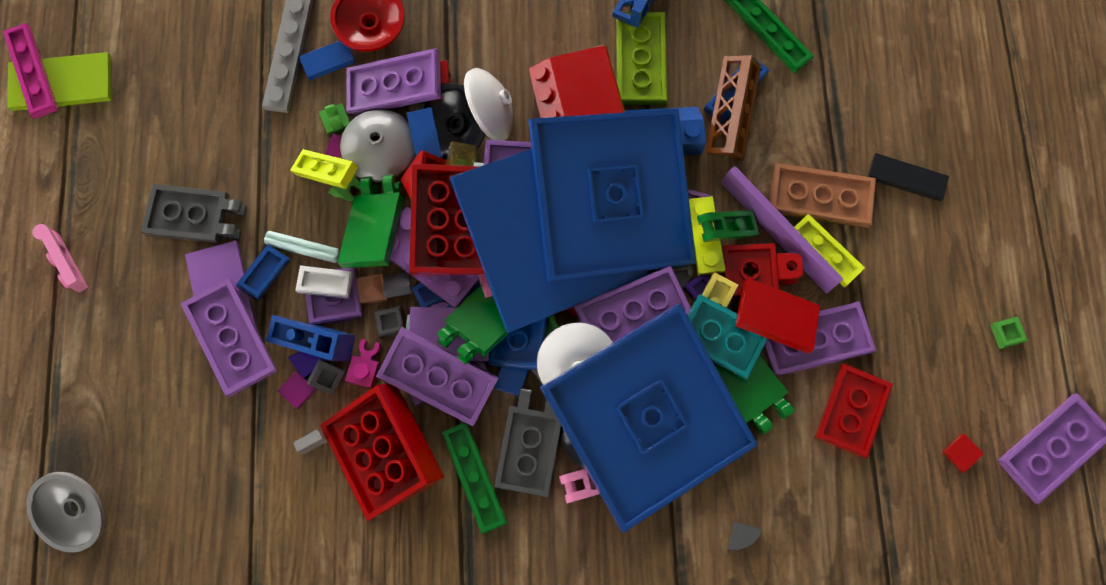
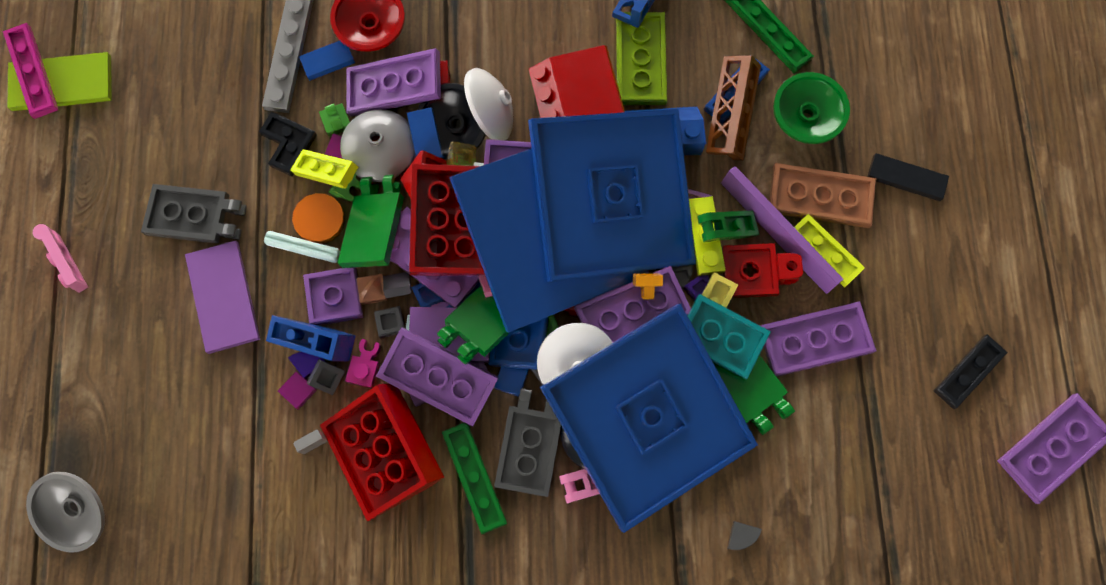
(228, 337): medium lavender plate -> none
(262, 272): blue tile -> none
(291, 140): none -> black tile
(318, 218): none -> orange tile
(324, 282): white tile -> none
(647, 282): none -> light orange tile
(778, 315): red tile -> none
(813, 95): none -> green dish
(853, 411): red tile -> none
(963, 453): red tile -> none
(970, 371): none -> black tile
(1008, 332): bright green tile -> none

